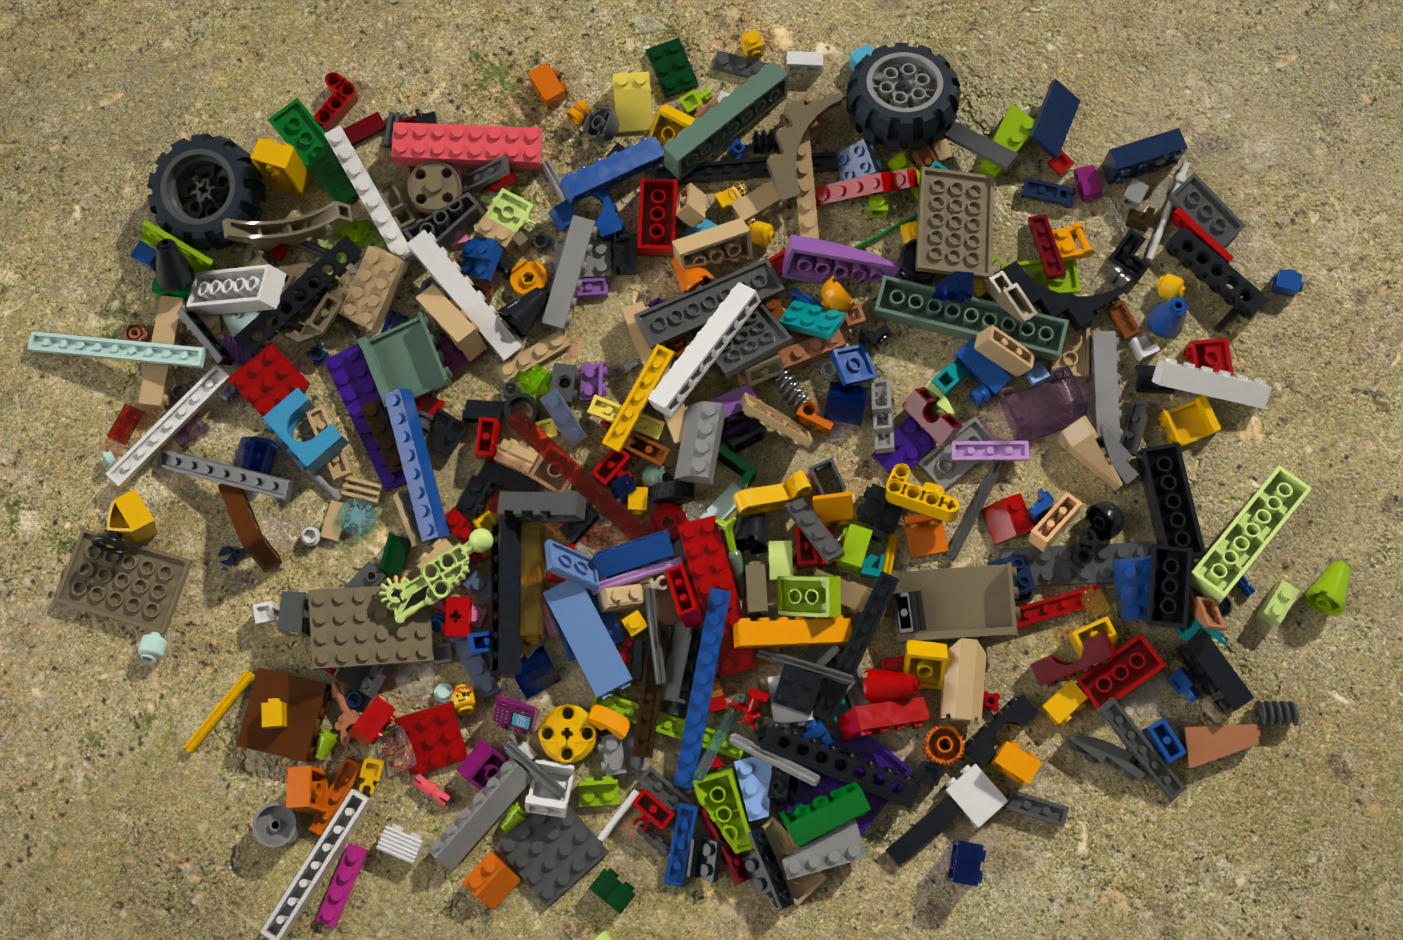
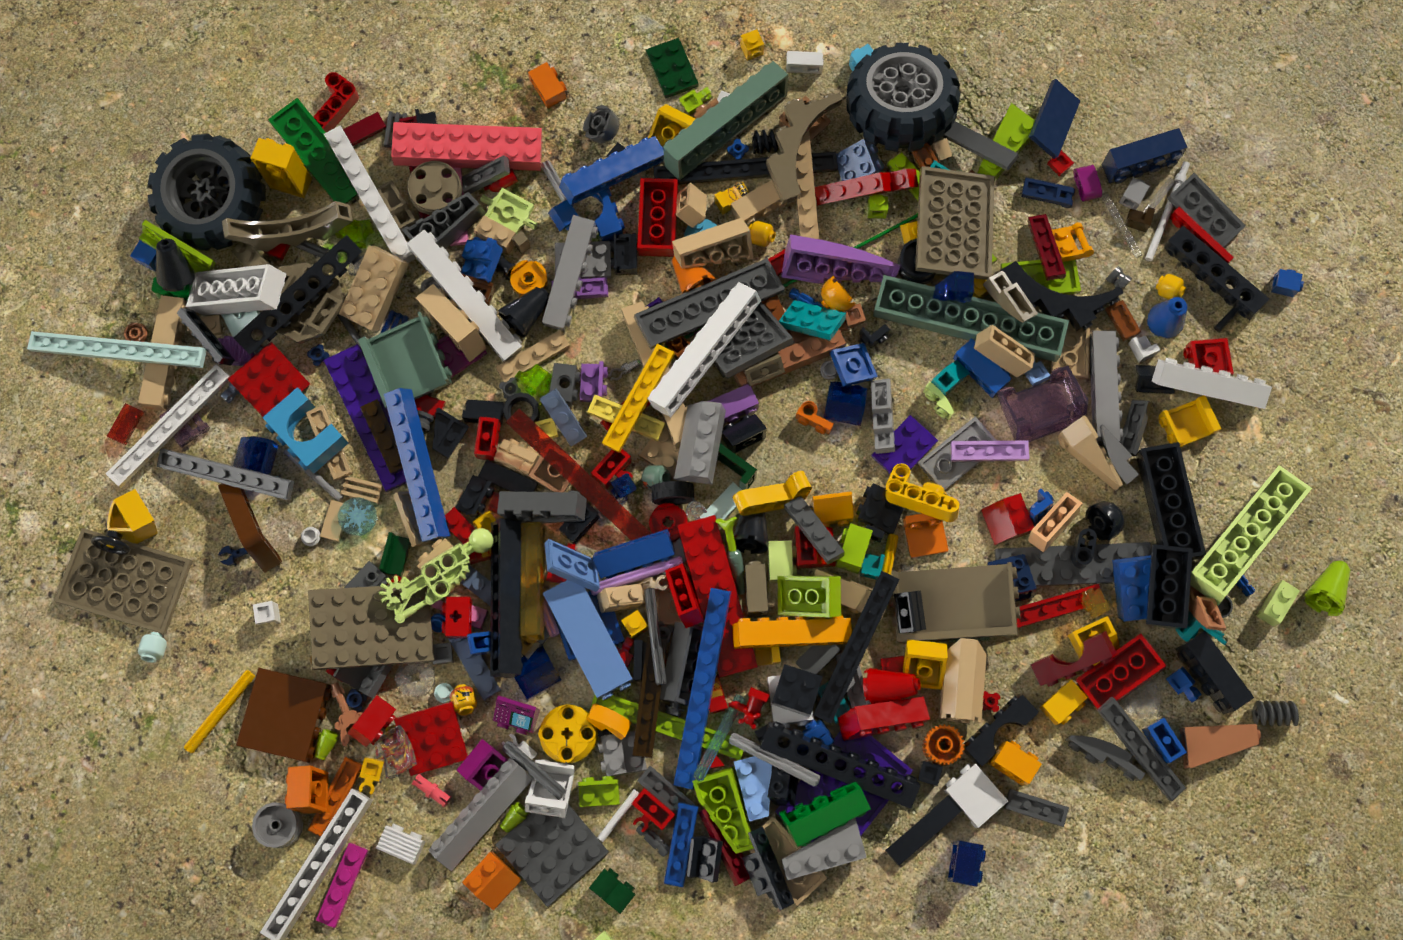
(108, 459): light aqua plate -> none
(179, 391): dark grey plate -> none
(274, 714): yellow brick -> none
(294, 614): dark grey piece -> none
(536, 242): dark grey plate -> none
(578, 112): light orange wheel -> none
(633, 101): light yellow slope -> none
(638, 501): yellow brick -> none
(646, 449): dark orange slope -> none
(736, 64): dark grey plate -> none
(770, 417): tan plate -> none
(790, 390): dark grey piece -> none
(820, 466): dark grey piece -> none
(826, 672): dark grey axle -> none
(919, 407): arch -> none
(974, 510): dark grey axle -> none
(979, 395): blue wheel -> none
(1125, 256): black brick -> none

